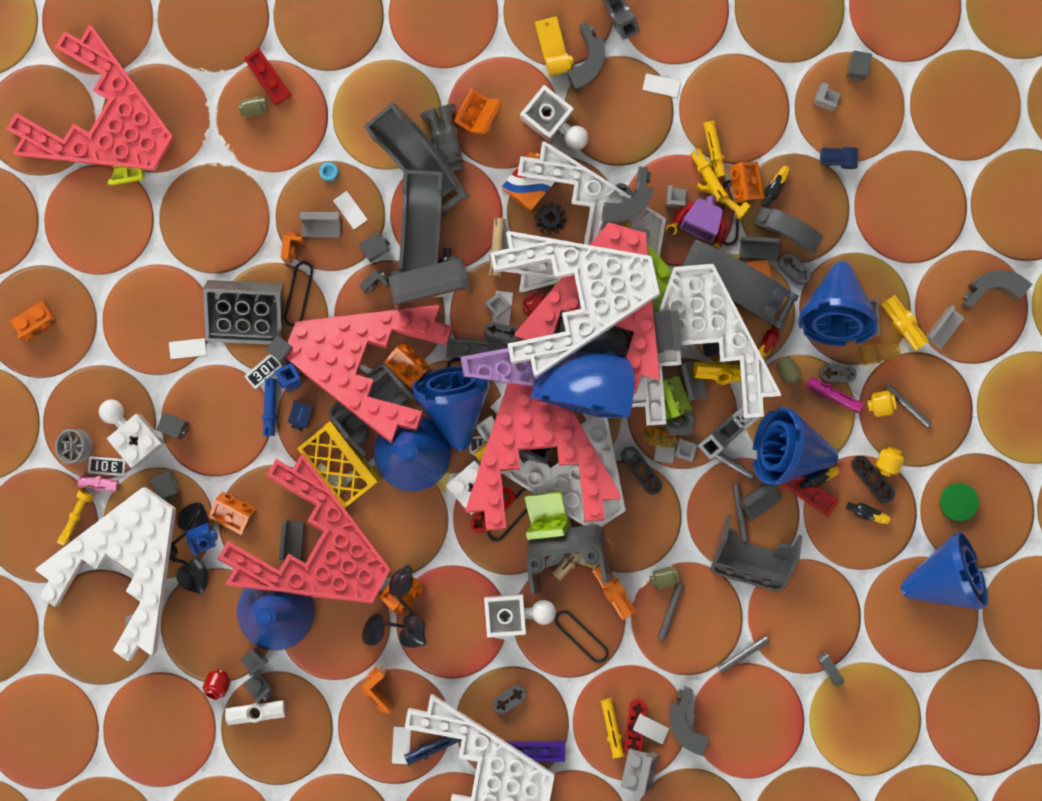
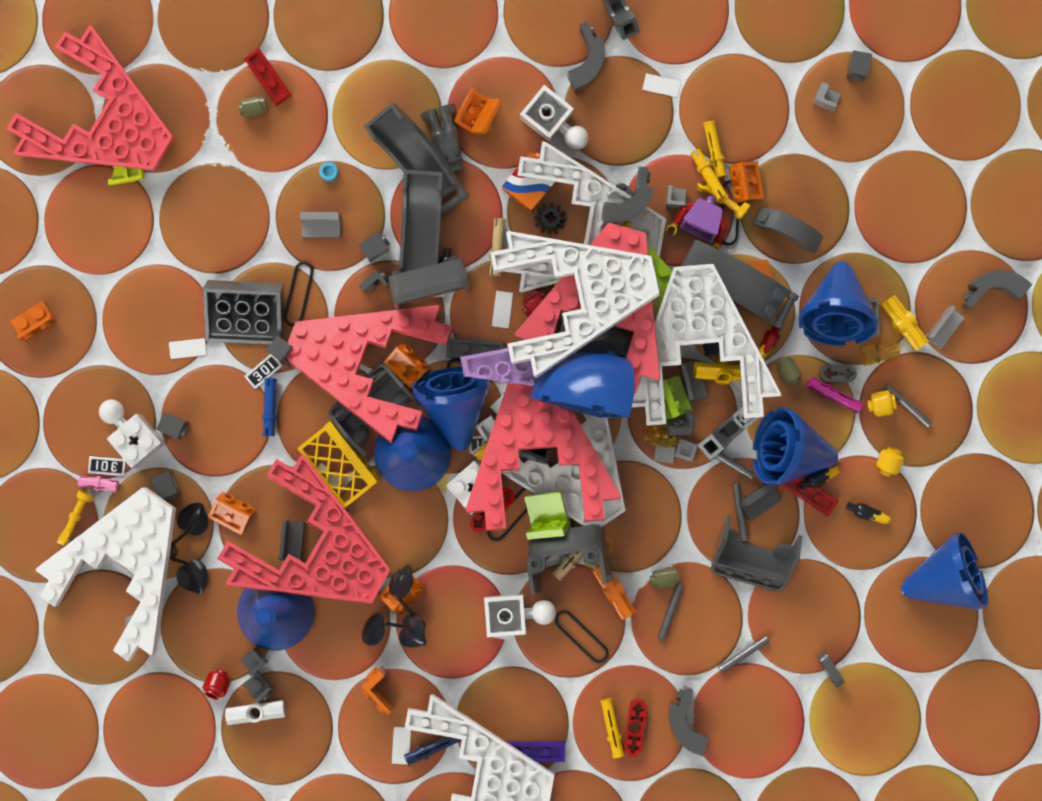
(74, 446): light grey wheel -> none
(201, 538): blue brick -> none
(288, 249): orange bracket -> none
(288, 378): blue brick -> none
(300, 415): dark blue brick -> none
(350, 210): white sticker -> none
(497, 305): light grey tile -> none
(501, 333): dark grey beam -> none
(512, 702): dark grey beam -> none
(553, 47): yellow door -> none
(639, 771): light grey bracket -> none
(645, 485): black beam -> none
(651, 729): white sticker -> none
(667, 330): dark grey panel -> none
(759, 248): dark grey panel -> none
(775, 186): black piece -> none
(797, 266): dark grey beam -> none
(845, 157): dark blue piece -> none
(878, 492): black beam -> none
(959, 502): green tile -> none

